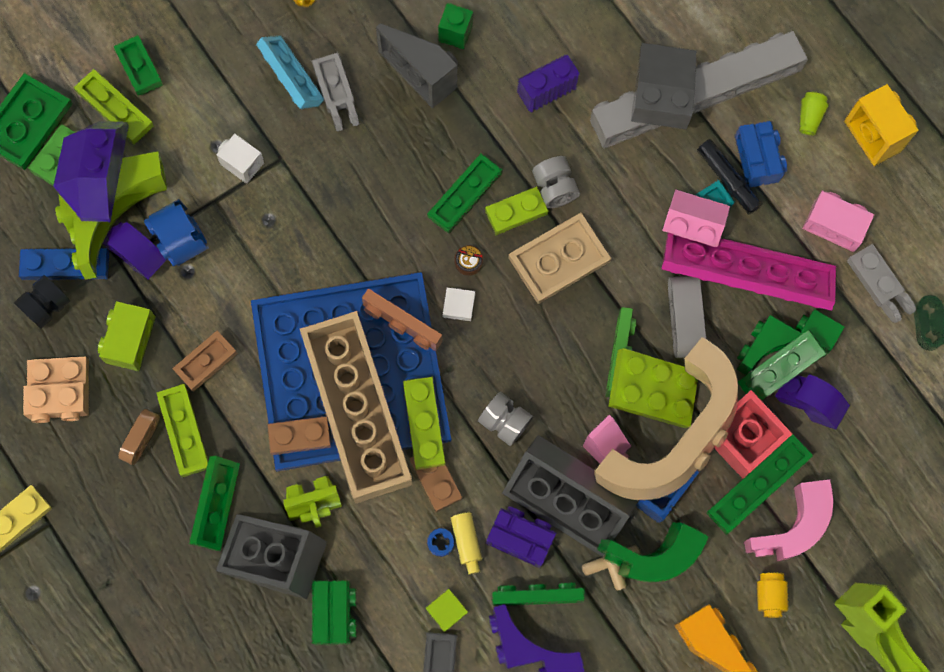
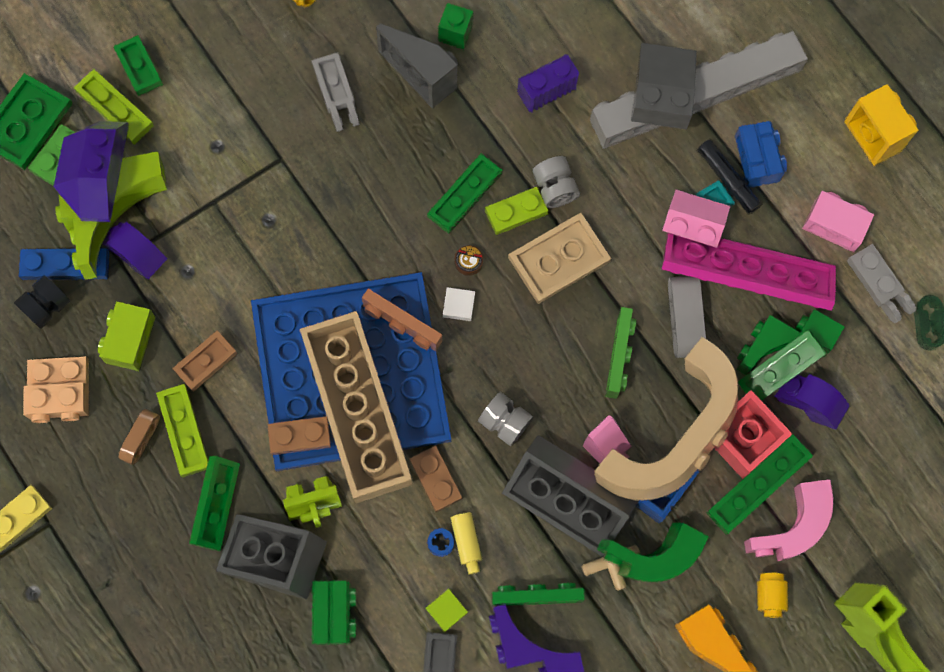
(177, 233): blue brick -> none
(240, 158): white brick -> none
(290, 72): medium azure plate -> none
(424, 423): lime plate -> none
(521, 537): dark purple brick -> none
(653, 388): lime plate -> none
(812, 112): lime cone -> none

